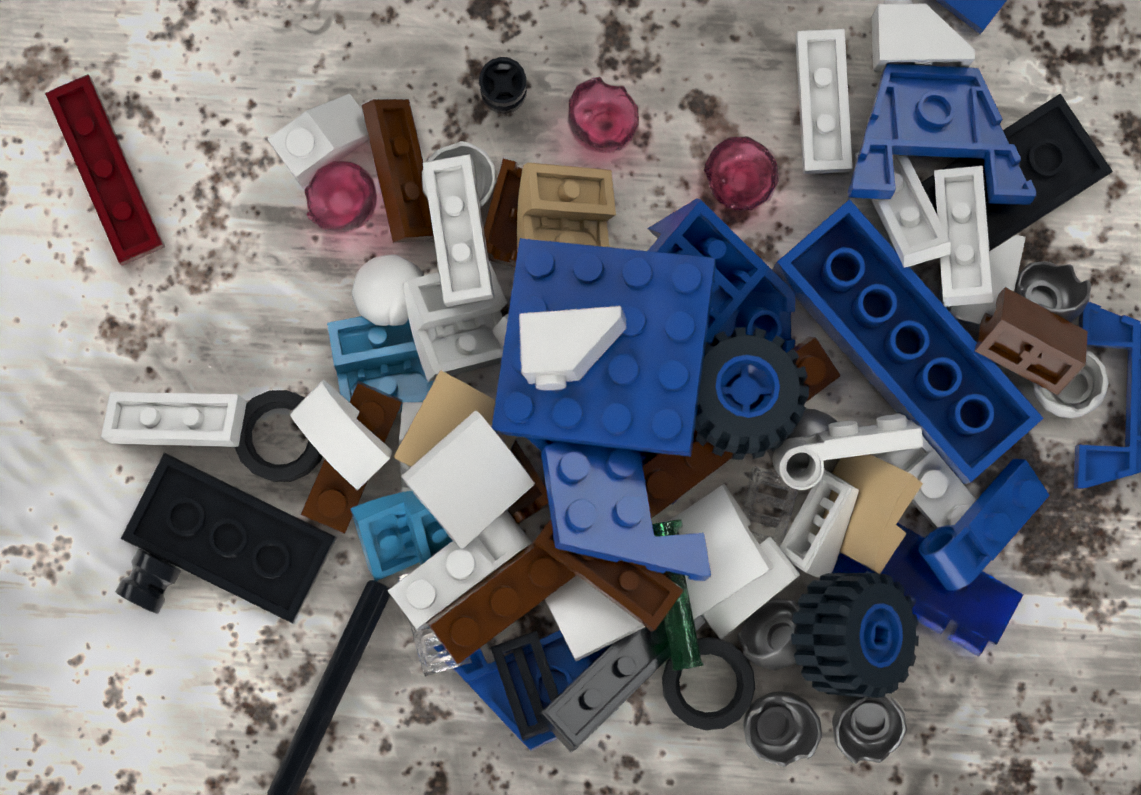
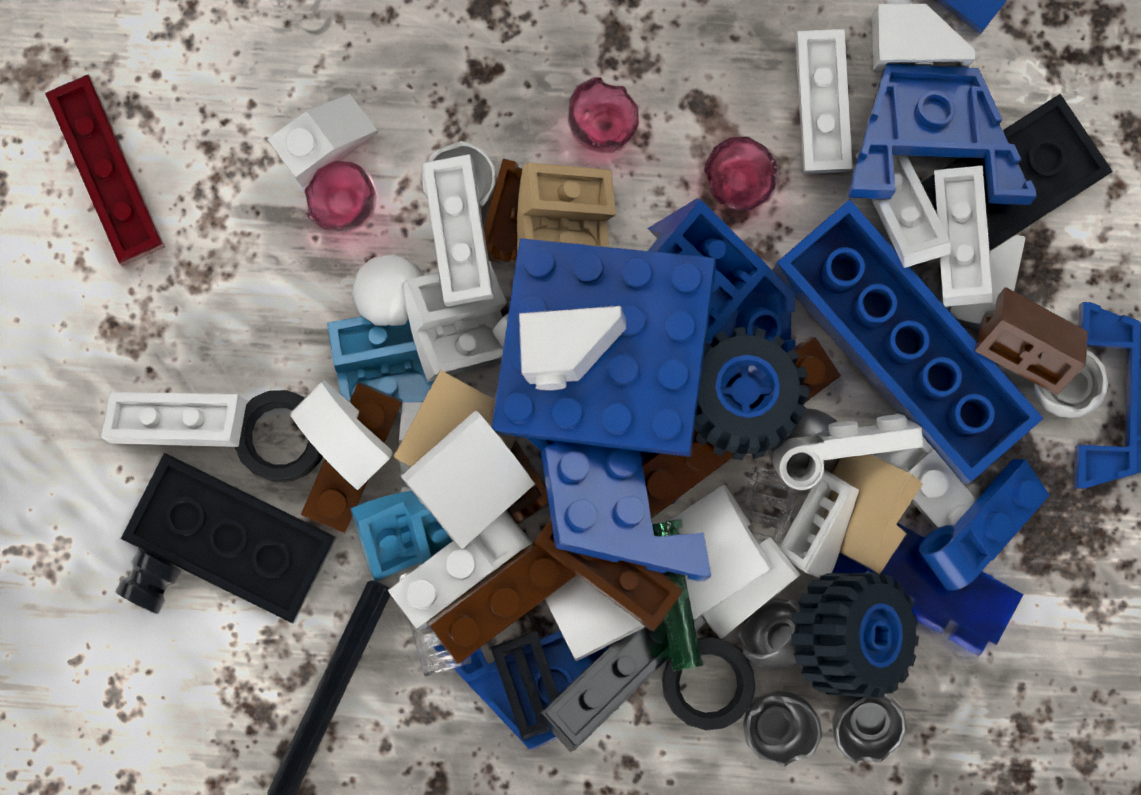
(399, 168): reddish brown plate -> none
(501, 77): black wheel -> none
(1054, 288): flat silver hair -> none

